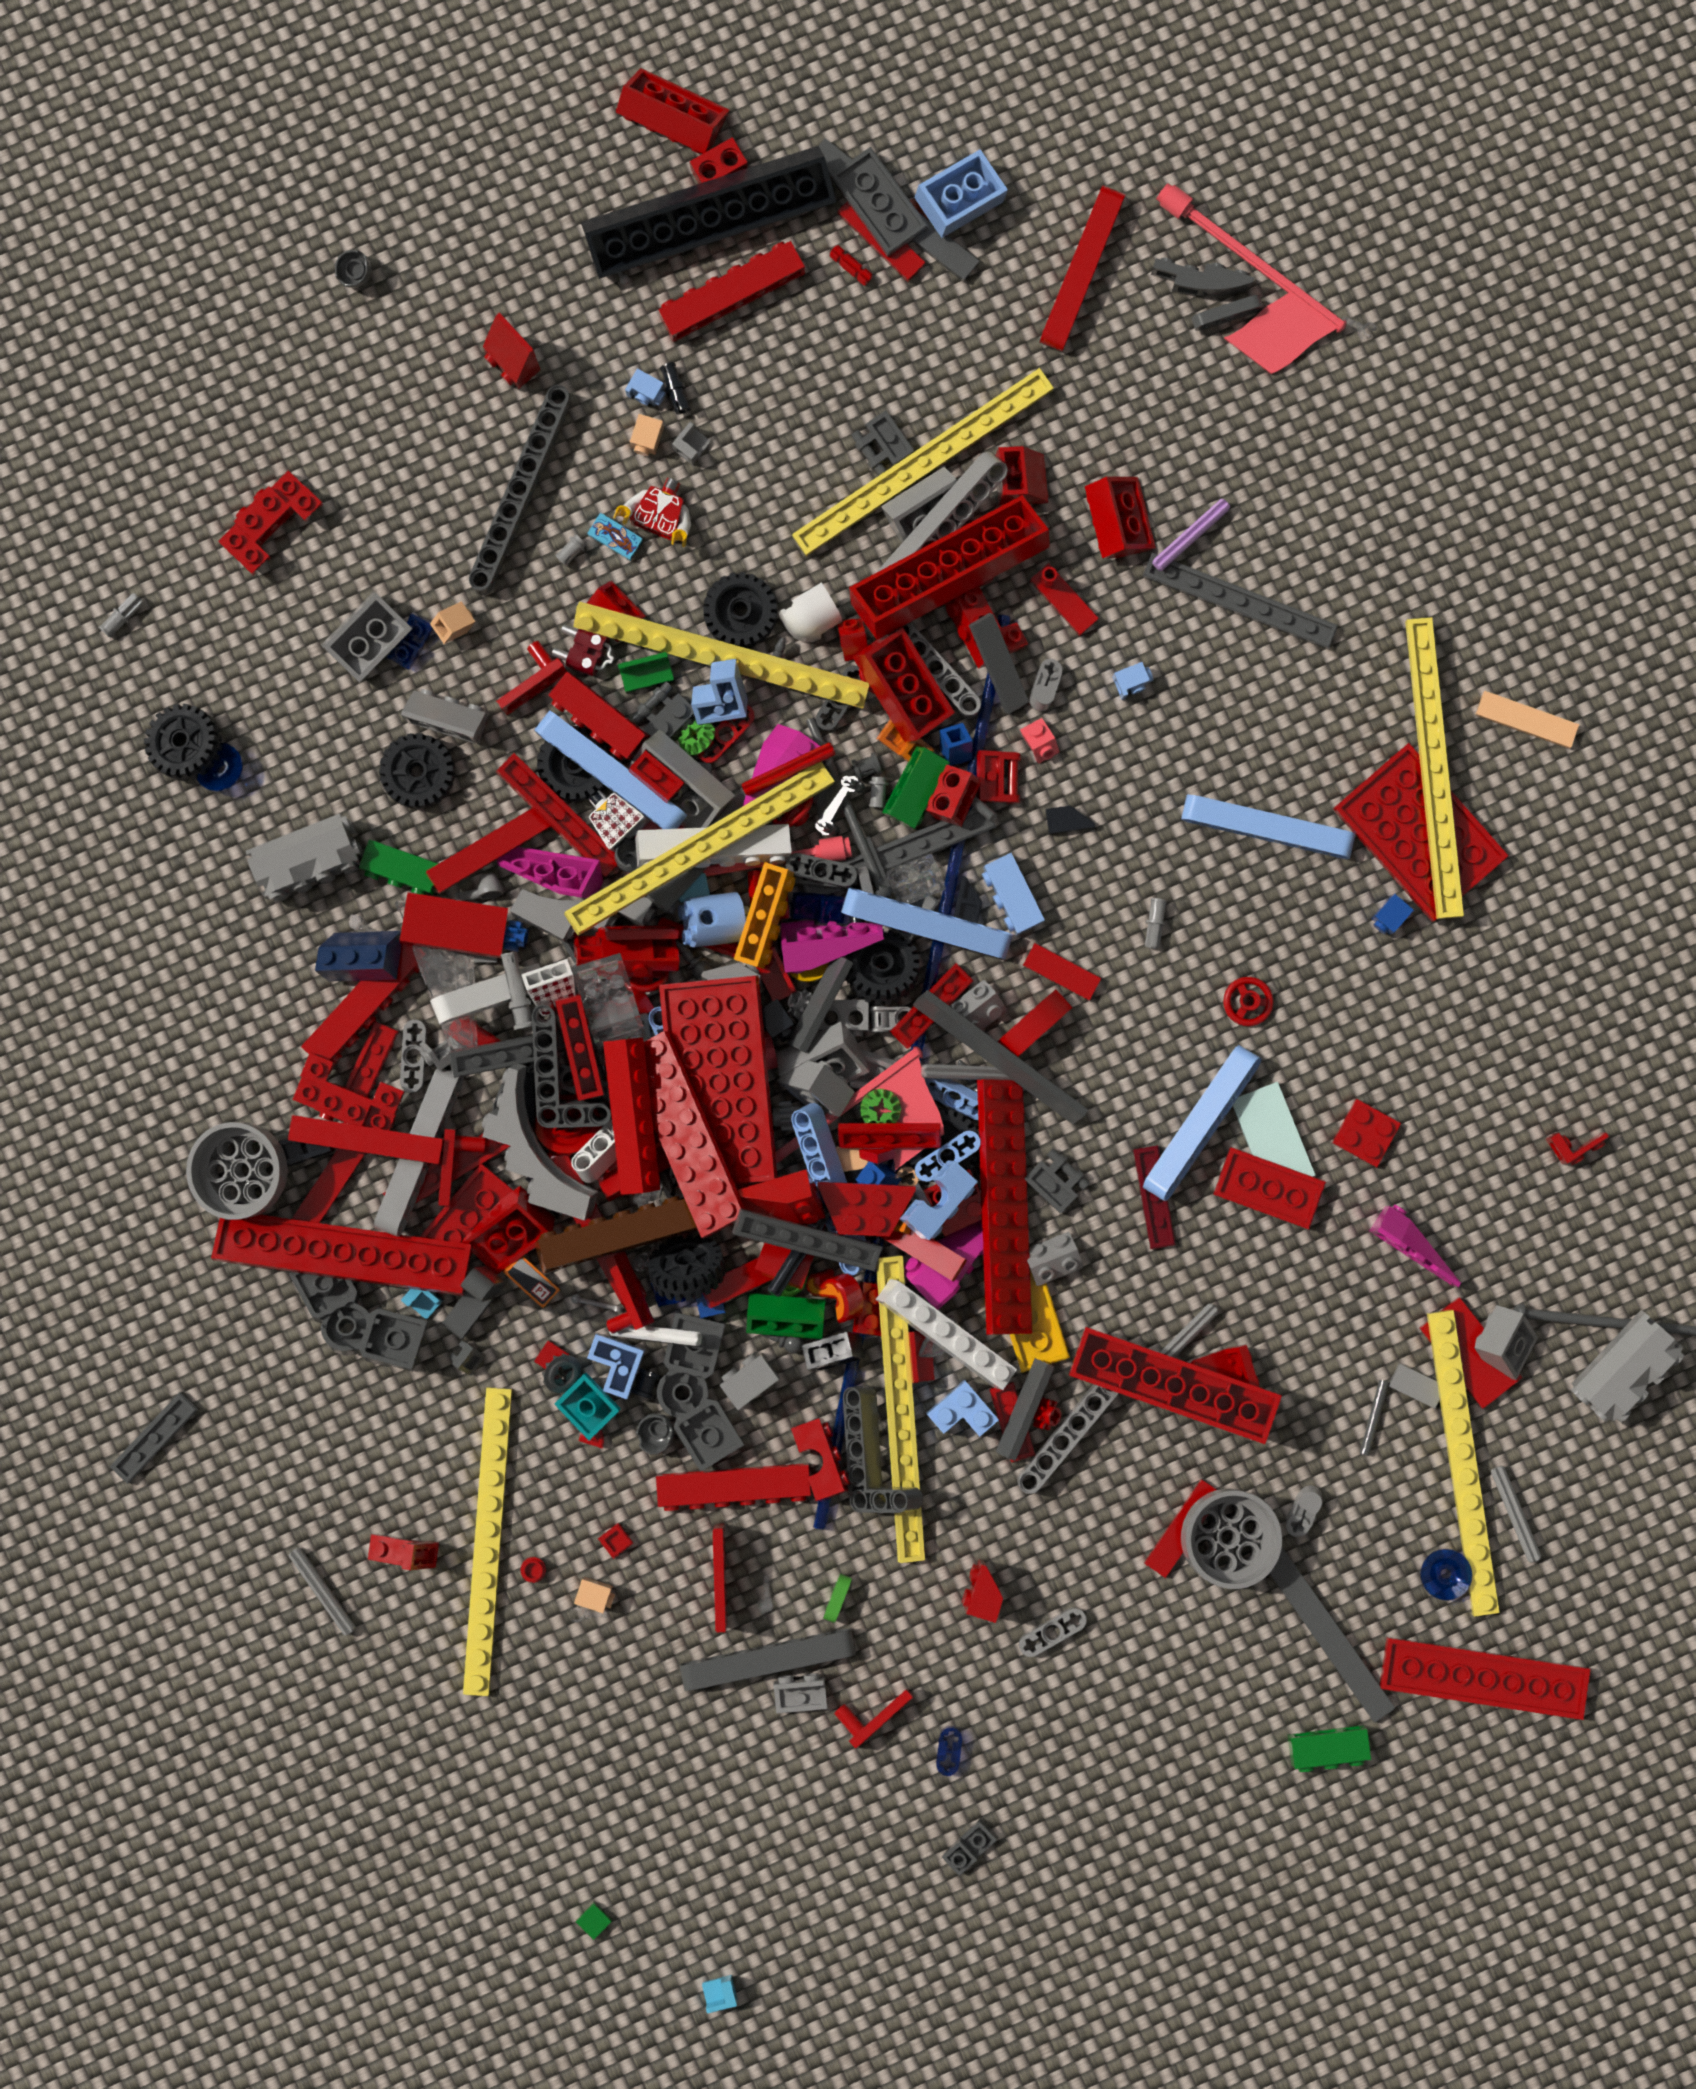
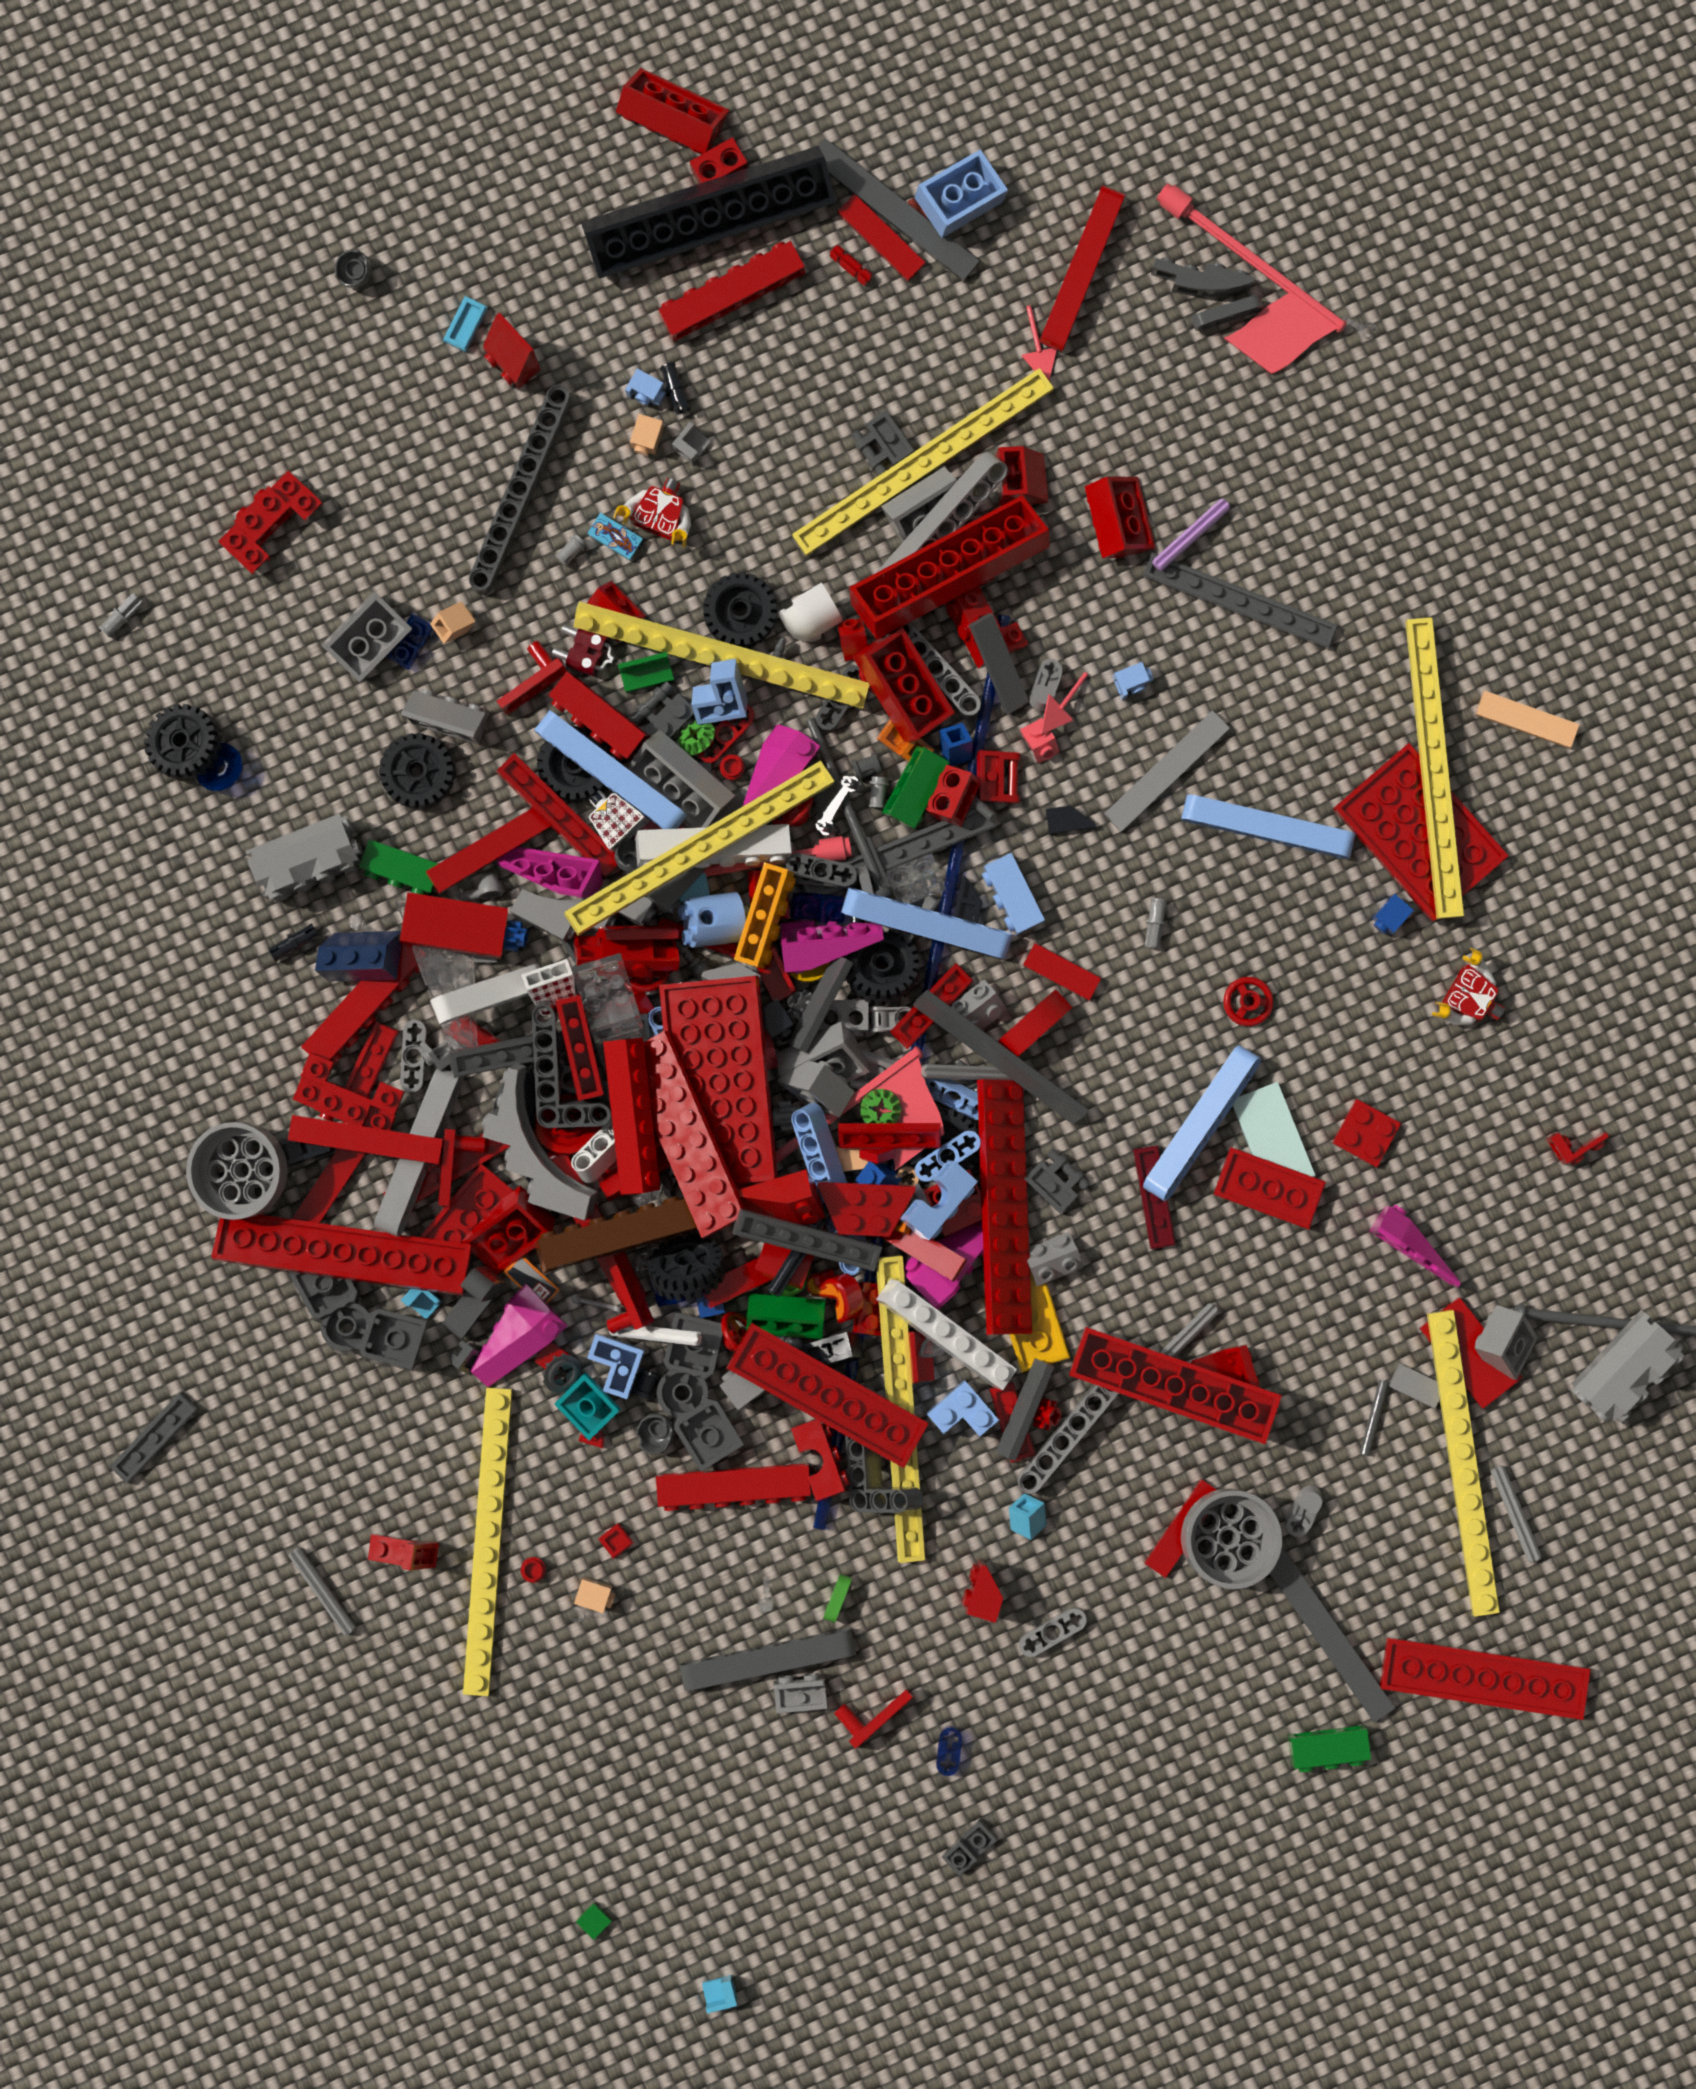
(293, 942): none -> black pin
(465, 324): none -> medium azure tile
(520, 1004): light grey pin -> none
(521, 1332): none -> dark pink wedge
(656, 777): red plate -> none
(720, 1587): red tile -> none
(732, 767): none -> red plate
(733, 1337): none -> red piece
(788, 769): red axle -> none
(827, 1395): none -> red plate
(879, 201): dark grey tile -> none
(1027, 1516): none -> medium azure panel
(1041, 358): none -> coral piece
(1055, 713): none -> coral piece
(1064, 599): red piece -> none
(1166, 771): none -> light grey tile
(1455, 1584): clear blue dish -> none
(1471, 994): none -> torso

